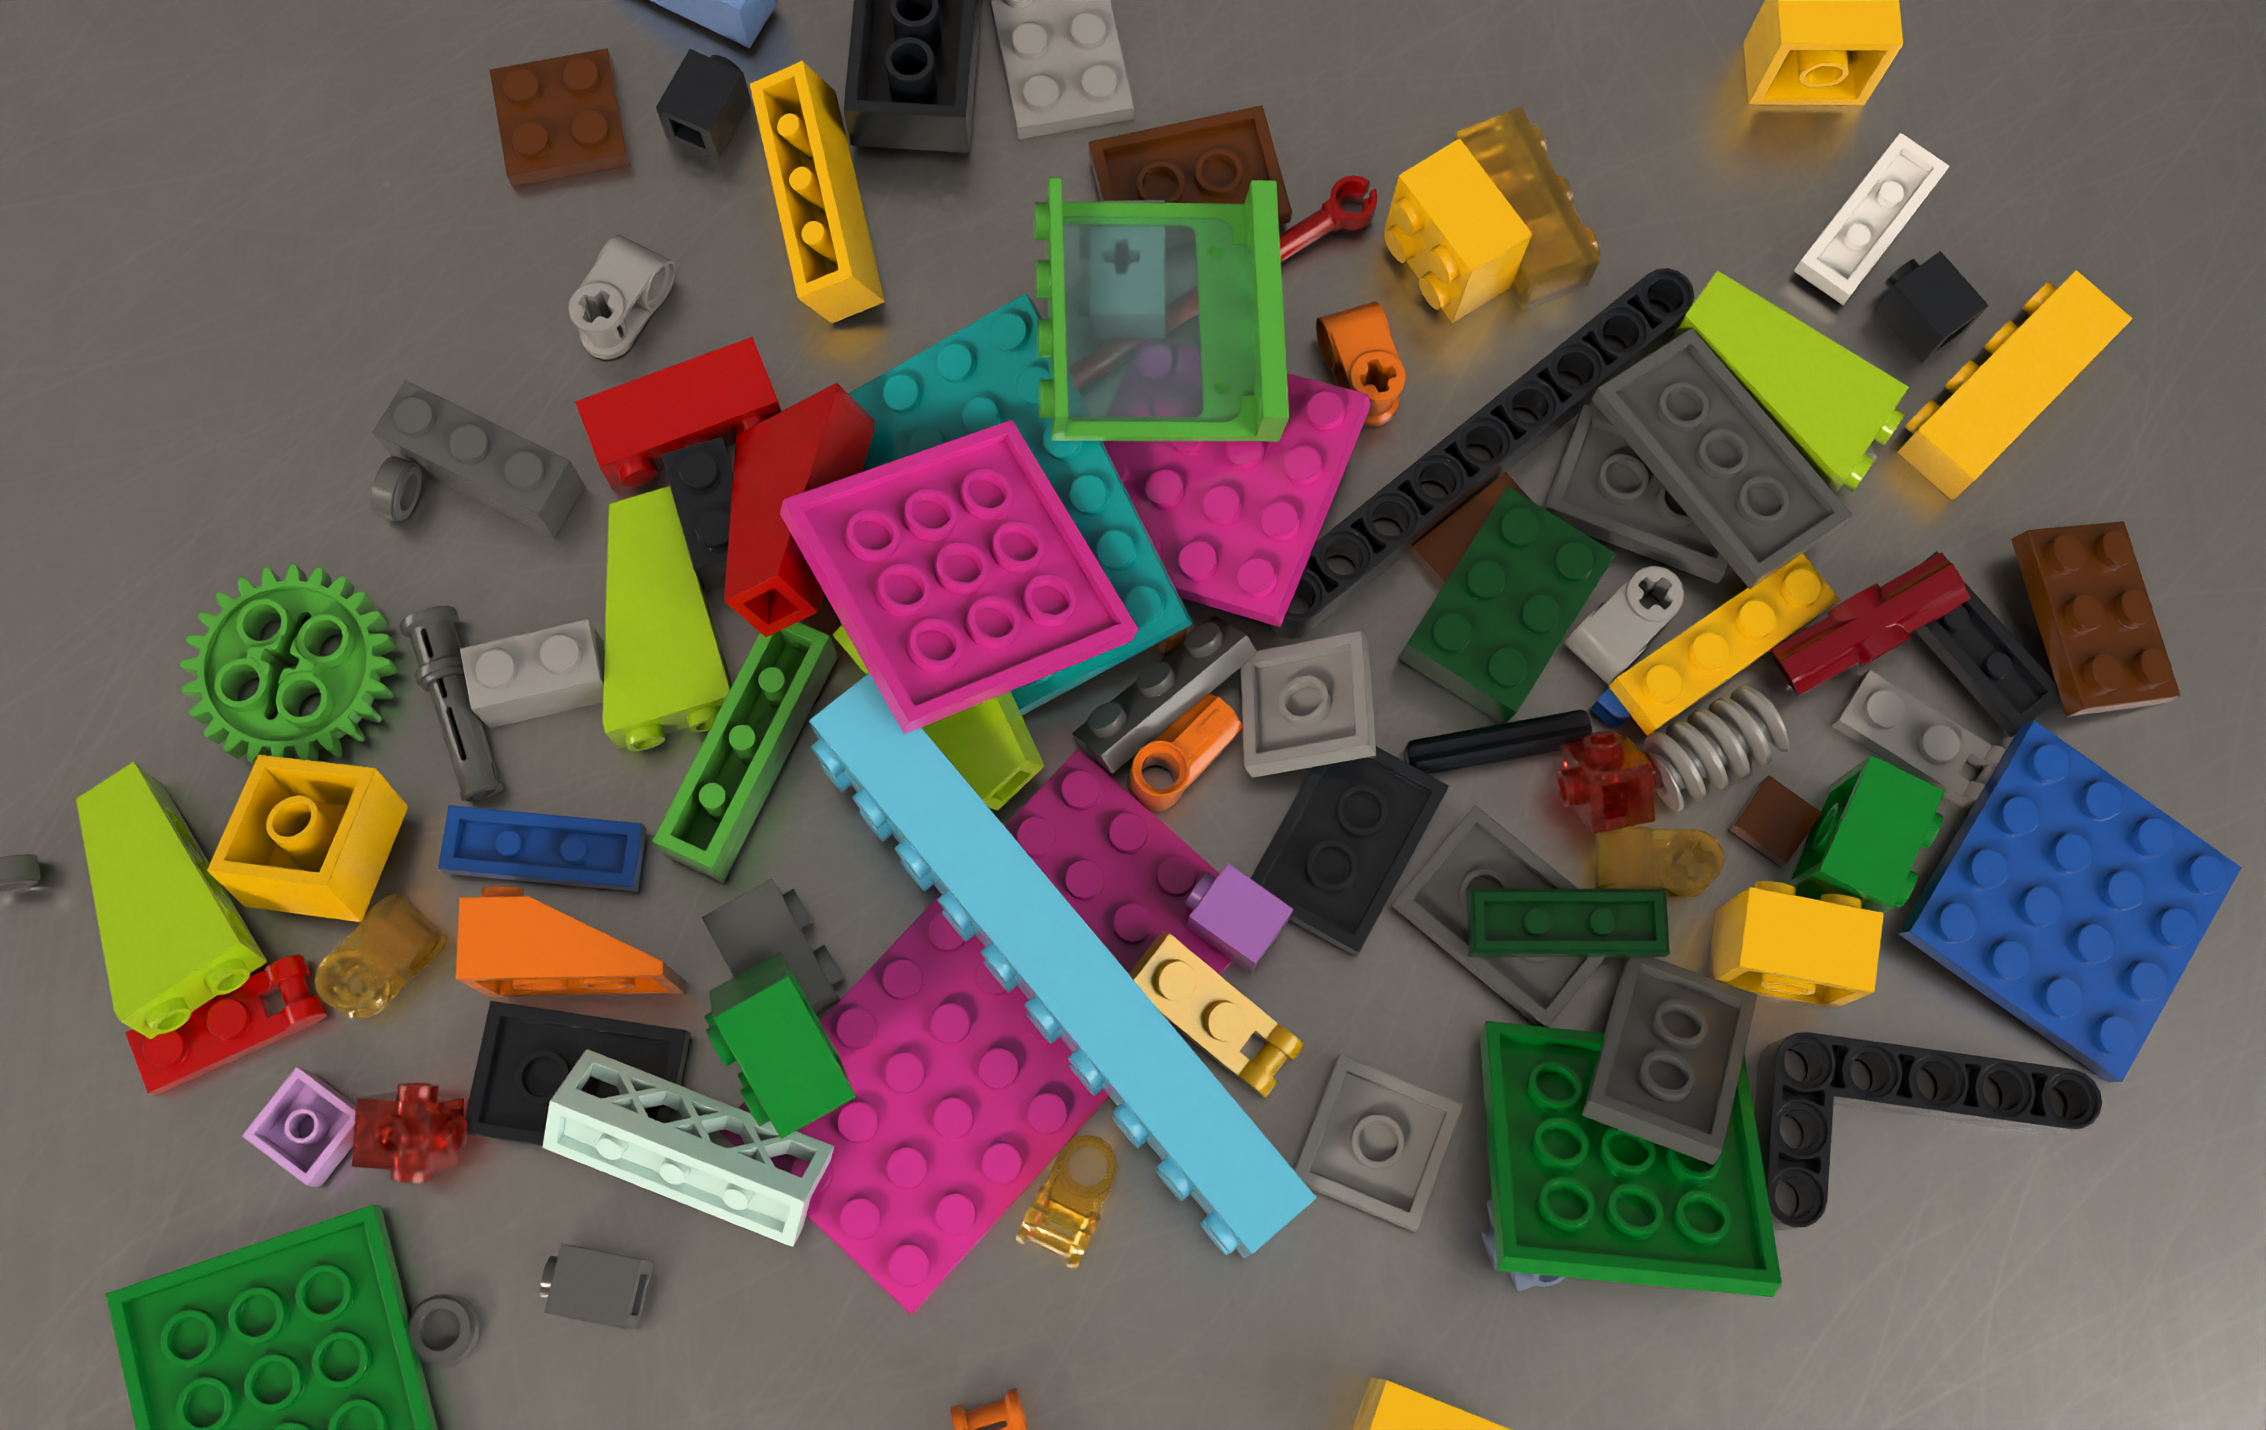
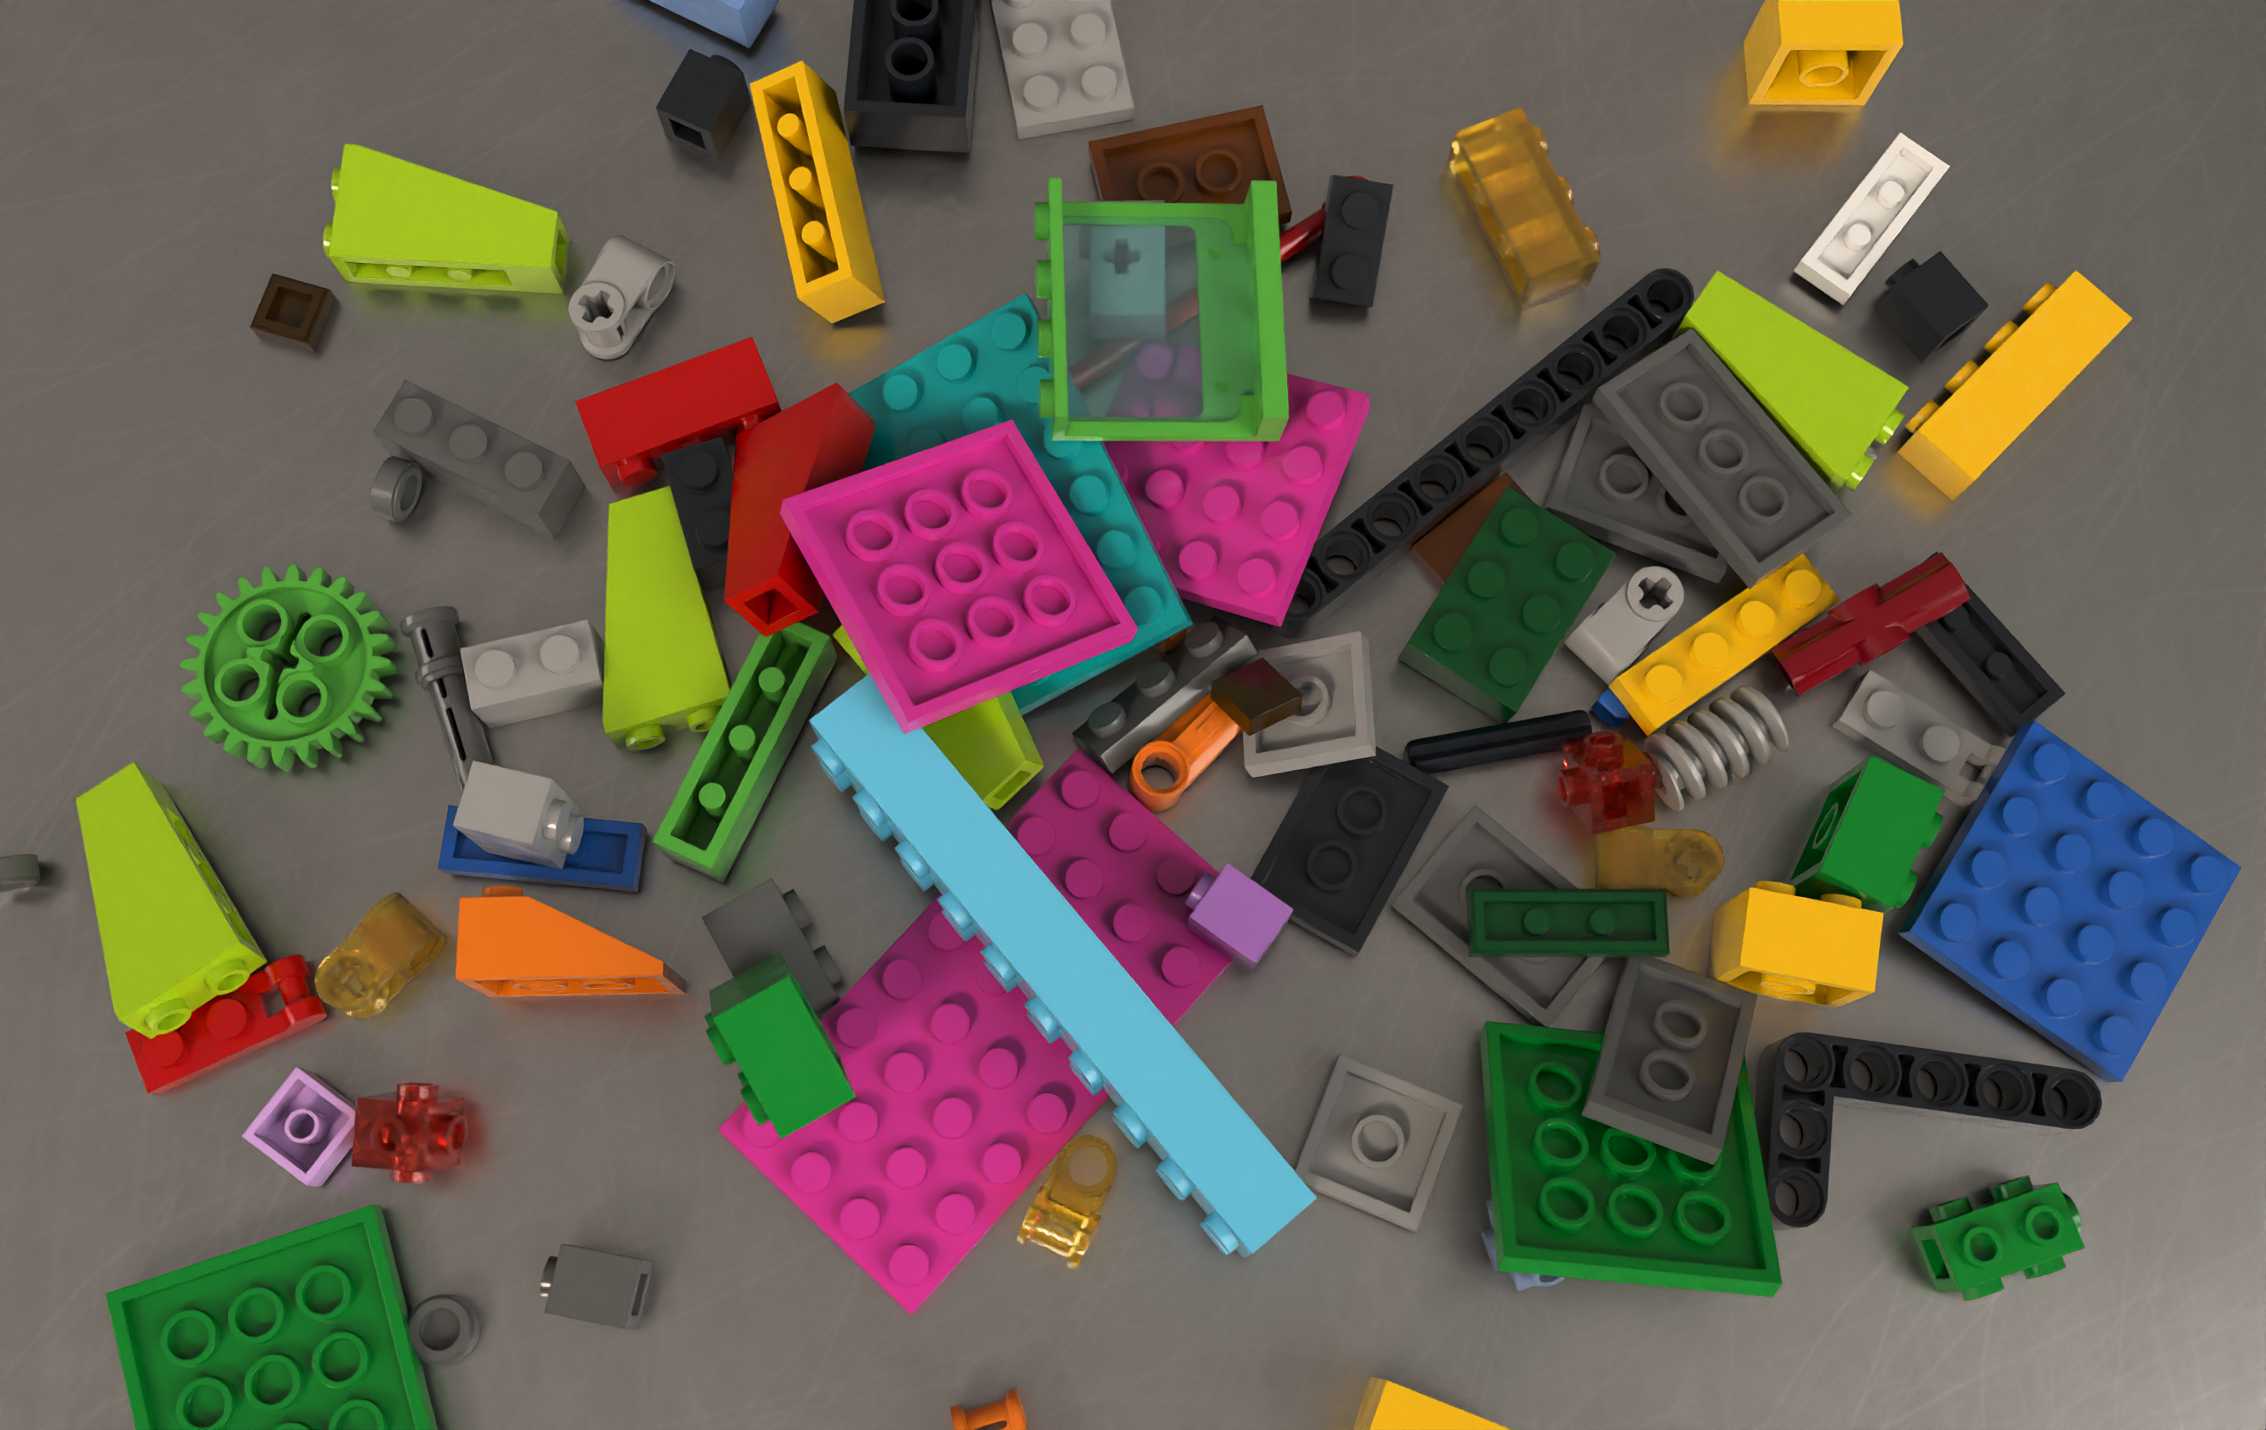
(293, 312): none -> dark brown tile
(309, 838): yellow brick -> none
(437, 230): none -> lime slope
(519, 815): none -> light grey brick
(534, 1049): black plate -> none
(559, 117): reddish brown plate -> none
(678, 1155): light aqua fence -> none
(1213, 1013): yellow plate -> none
(1256, 696): none -> dark brown tile
(1351, 241): none -> black plate
(1363, 357): orange piece -> none
(1455, 231): yellow brick -> none
(1775, 821): reddish brown tile -> none
(2015, 1231): none -> green brick
(2095, 618): reddish brown plate -> none

